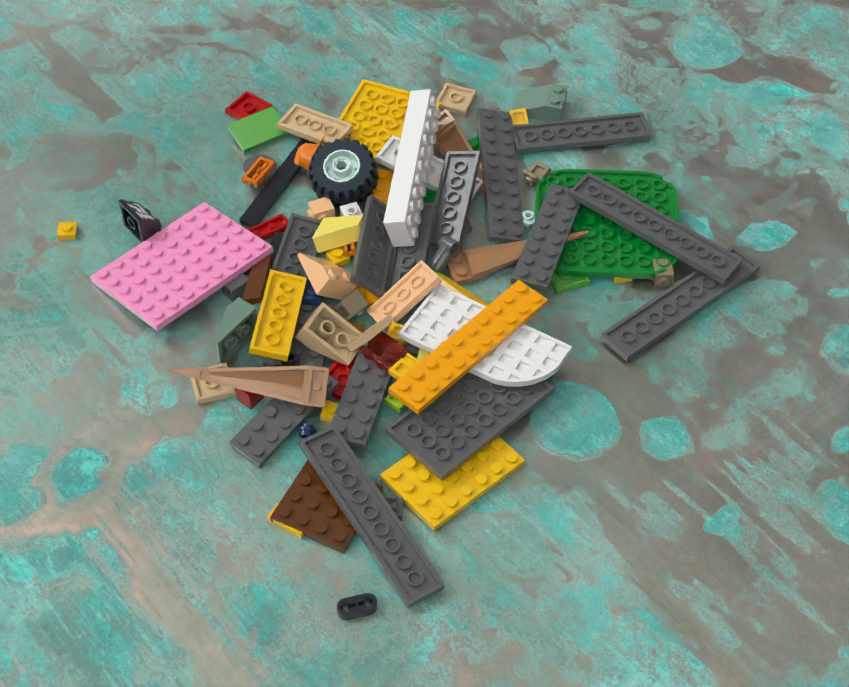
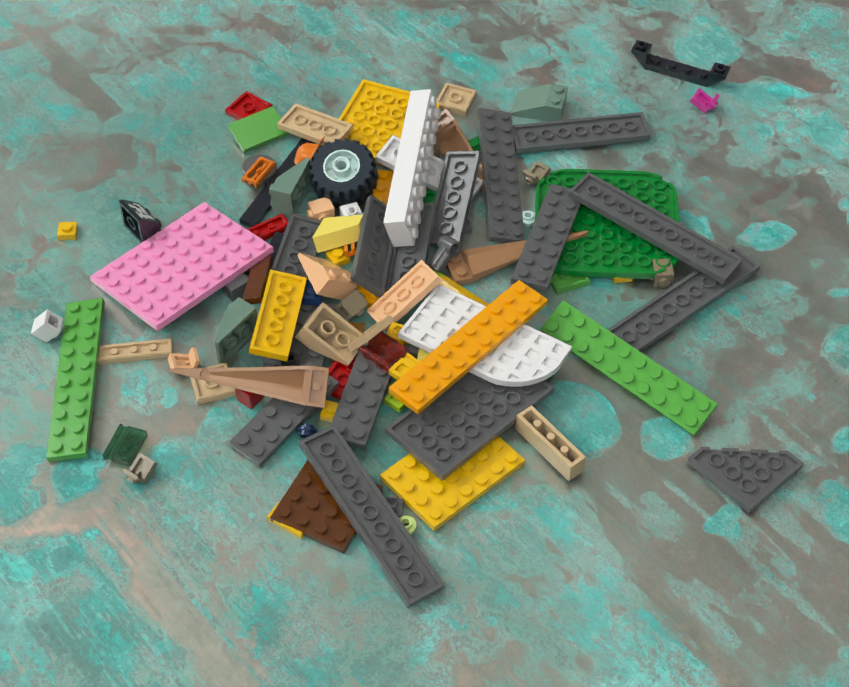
(47, 326): none -> white brick
(76, 381): none -> bright green plate
(125, 445): none -> clear green plate
(135, 351): none -> tan tile
(140, 469): none -> dark tan bracket
(189, 360): none -> light nougat bracket
(290, 189): none -> sand green slope
(357, 606): black beam -> none
(408, 520): none -> yellowish green plate
(519, 116): yellow plate -> none
(550, 443): none -> tan brick
(630, 368): none -> bright green plate
(681, 71): none -> black slope
(704, 101): none -> dark pink bracket
(745, 475): none -> dark grey plate

